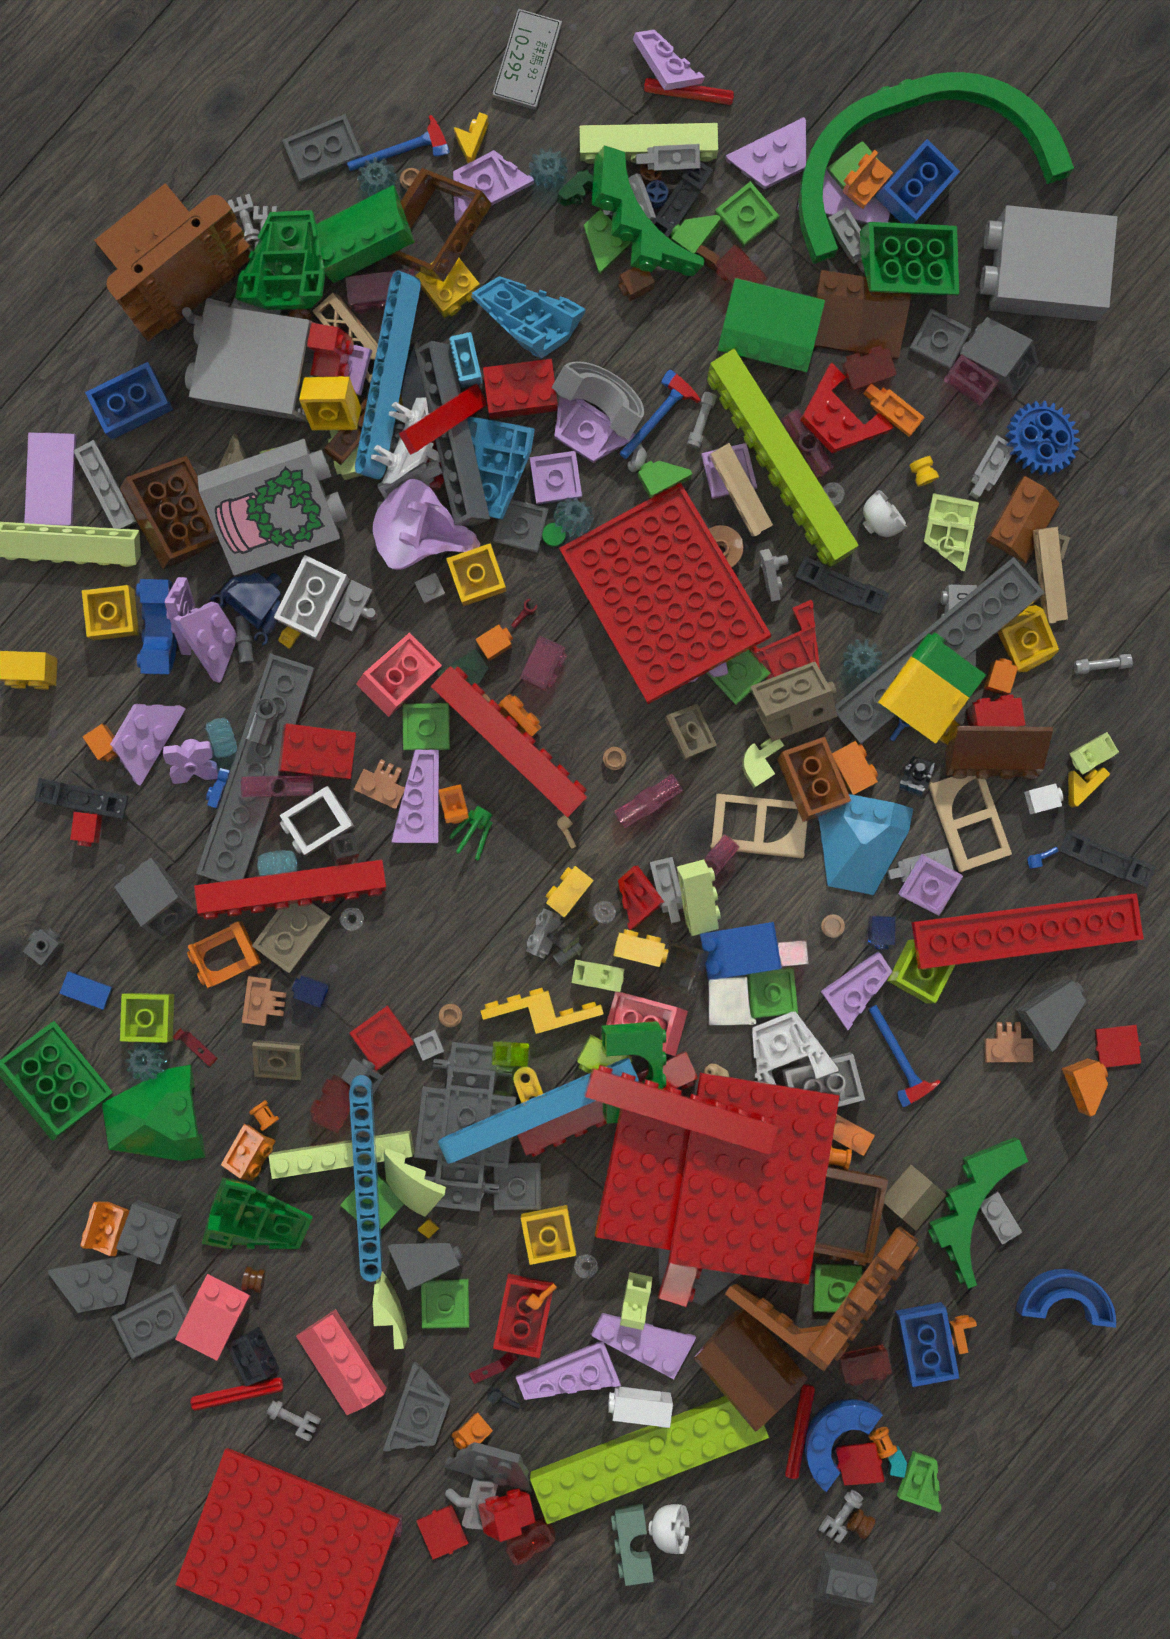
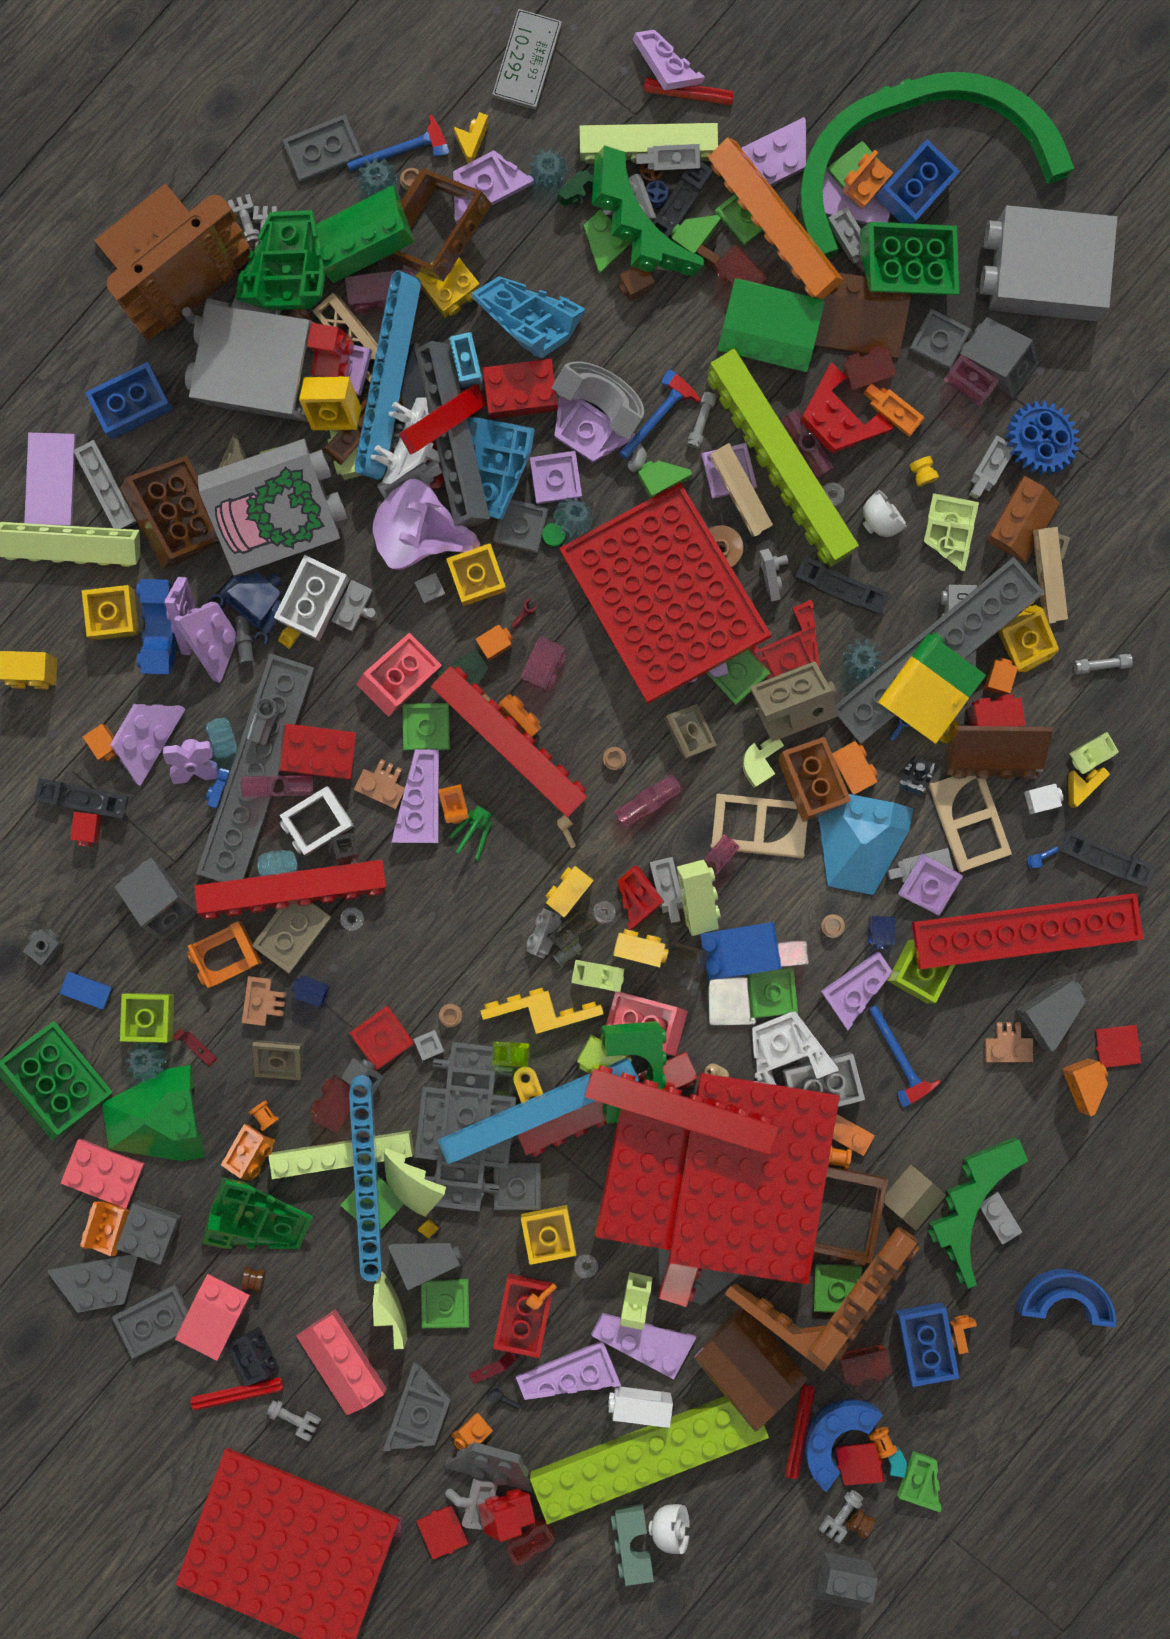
(102, 1173): none -> coral plate
(775, 219): none -> orange brick

